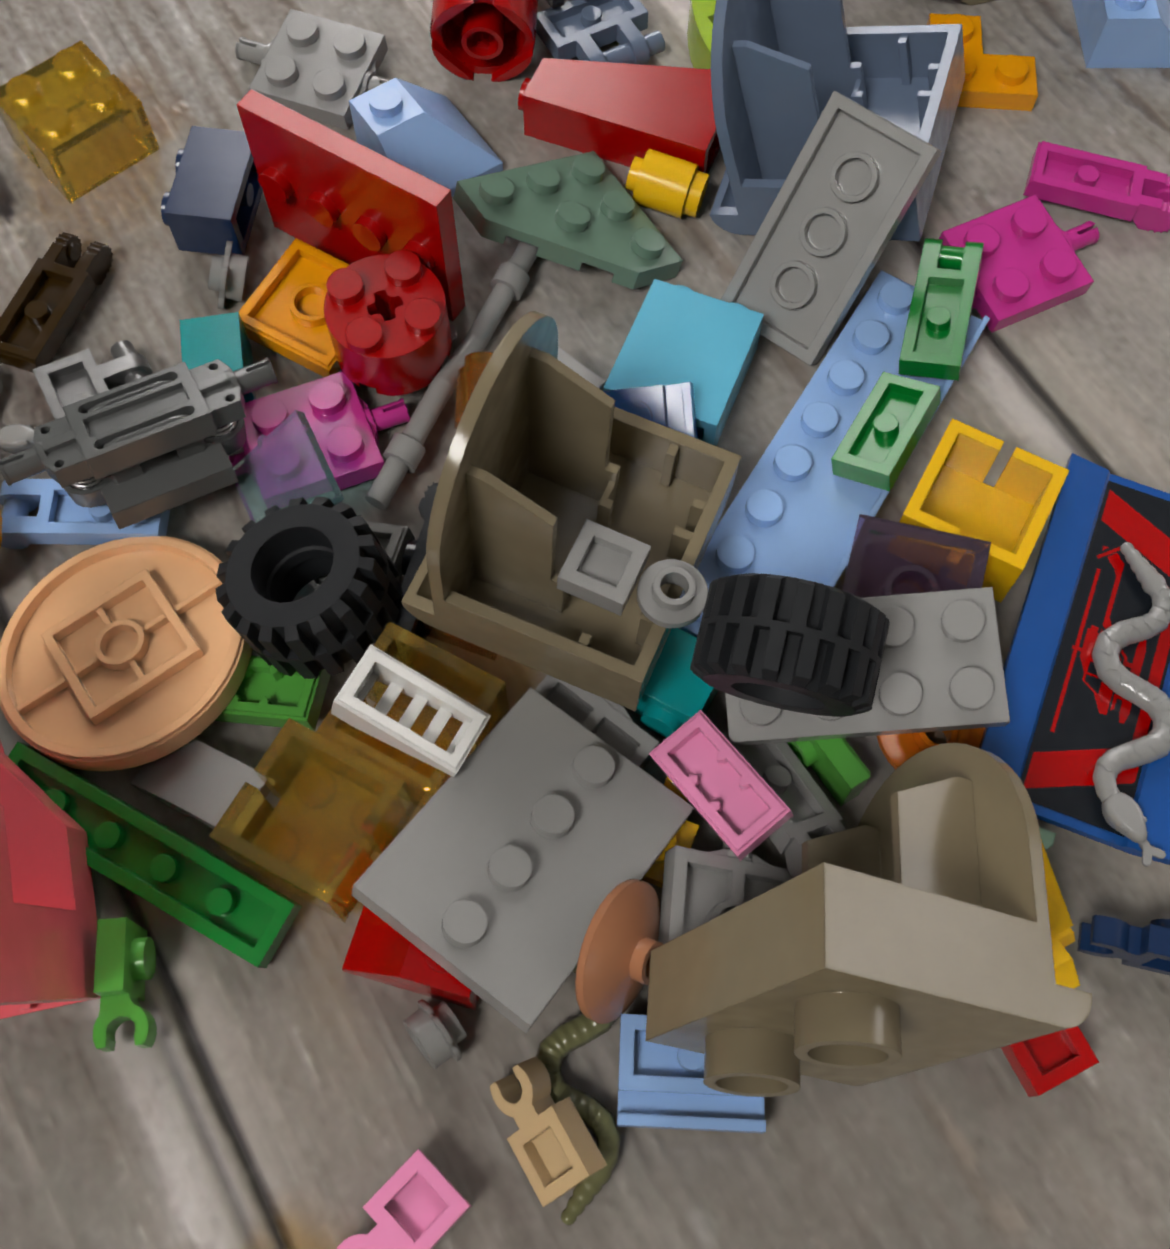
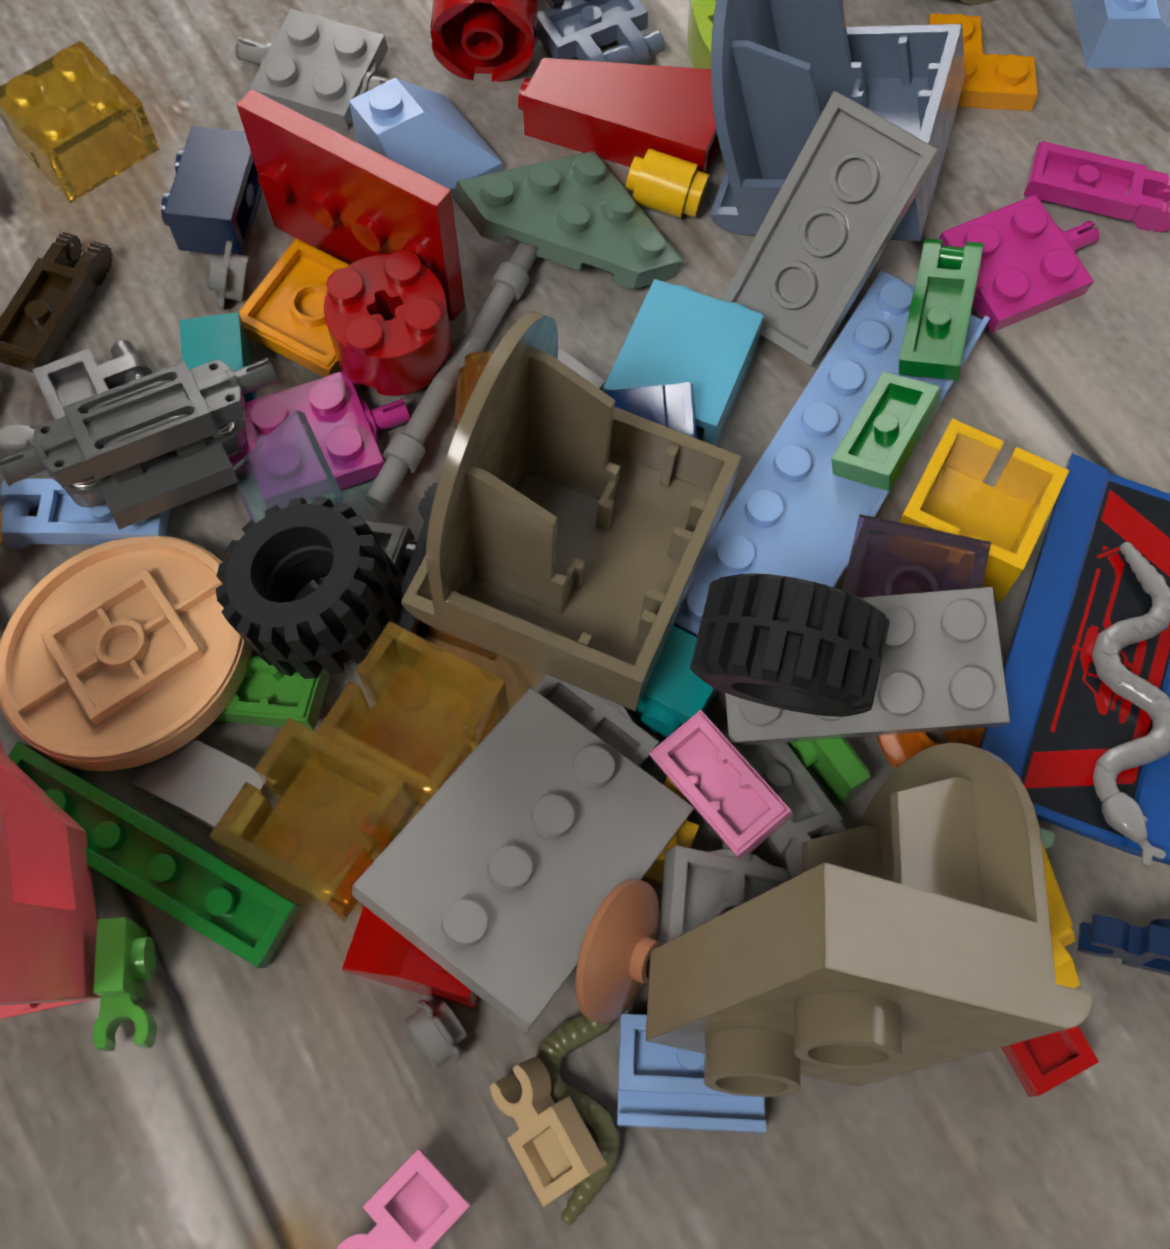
(399, 678): white slope -> none
(603, 567): light grey plate -> none
(669, 611): light grey plate -> none

